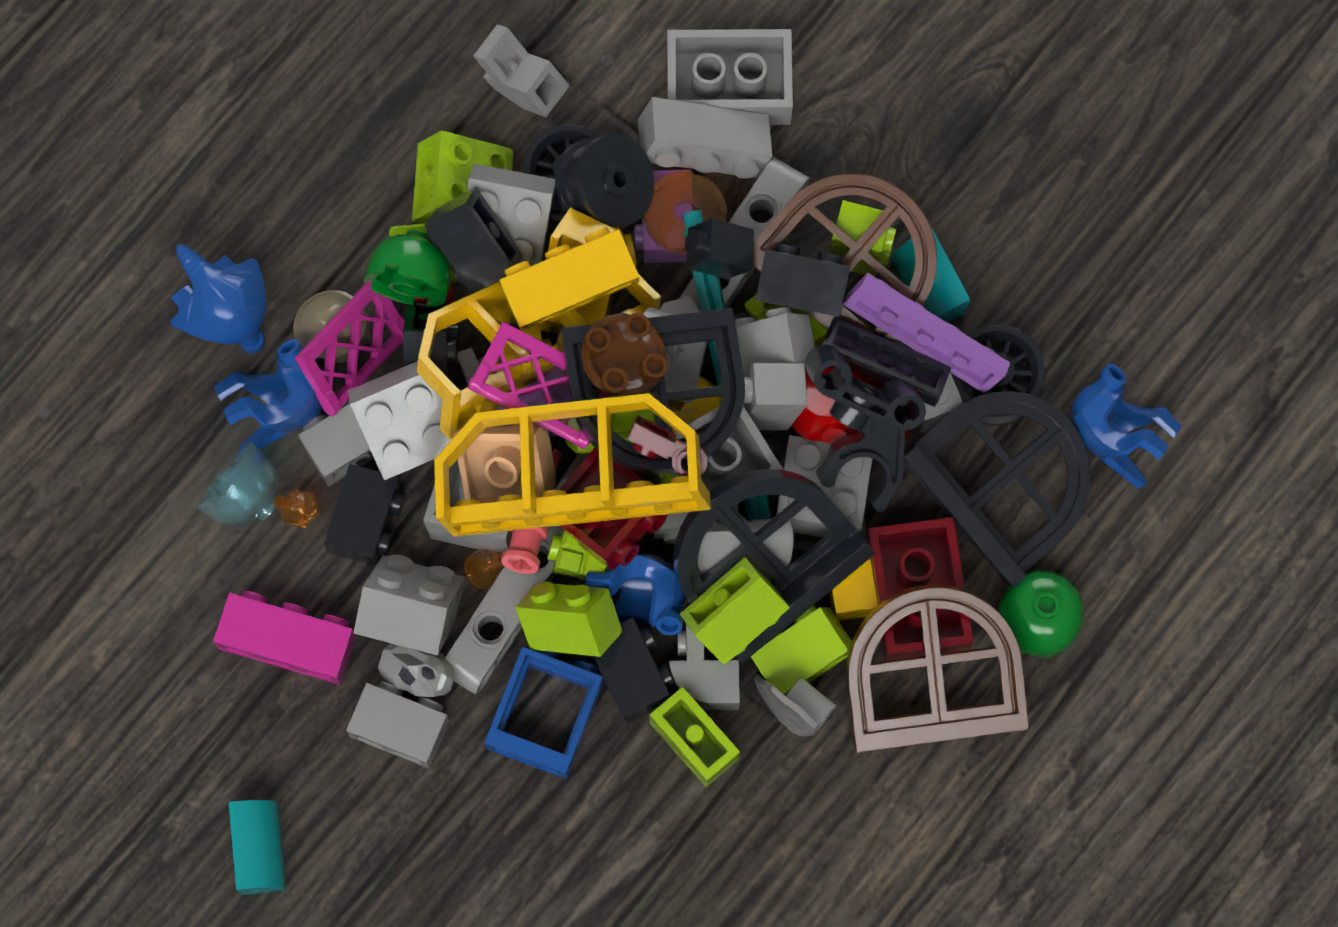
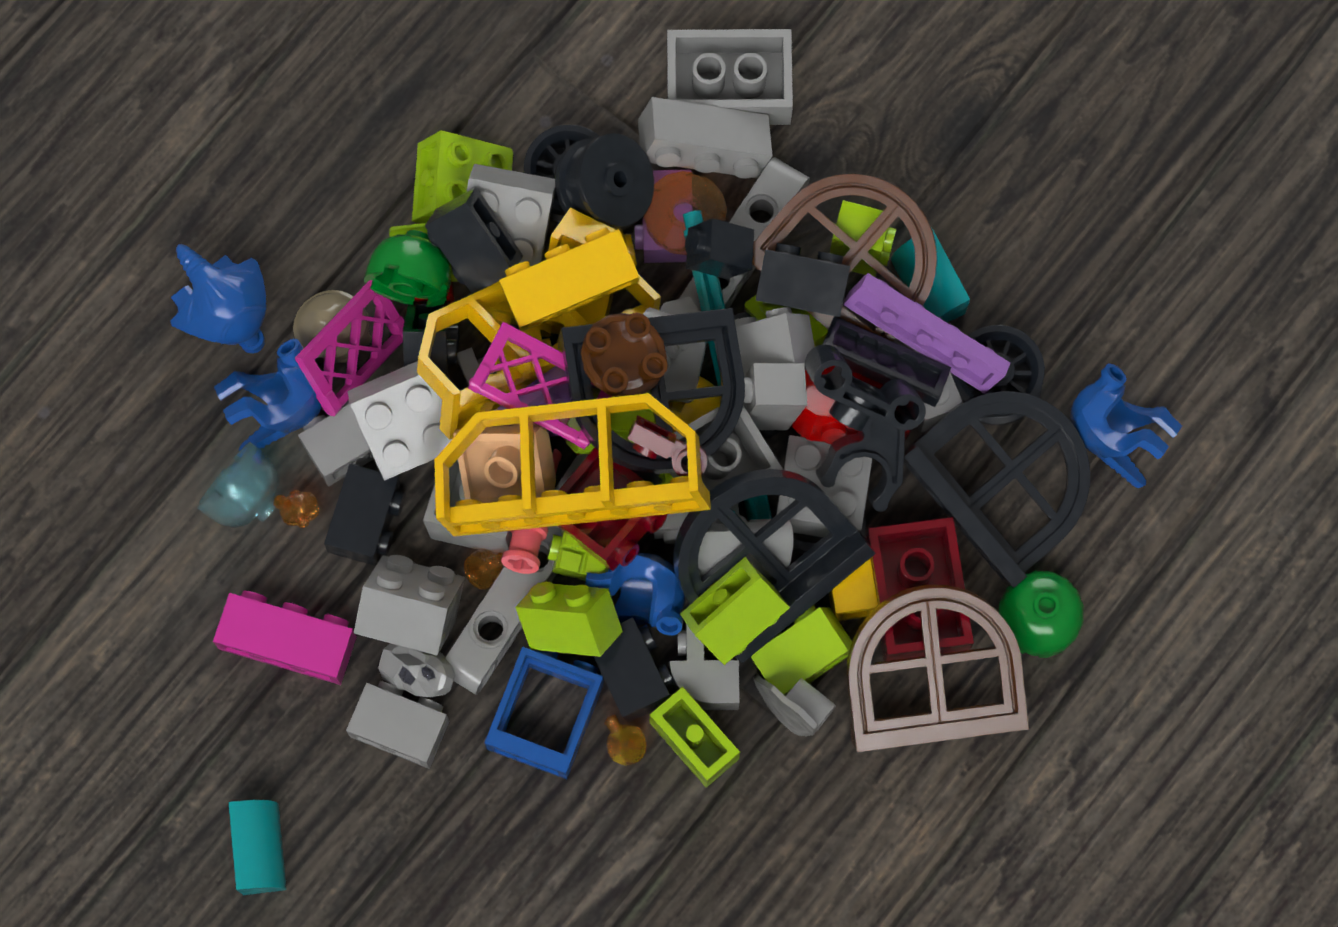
(518, 75): light grey brick -> none
(625, 742): none -> clear orange piece

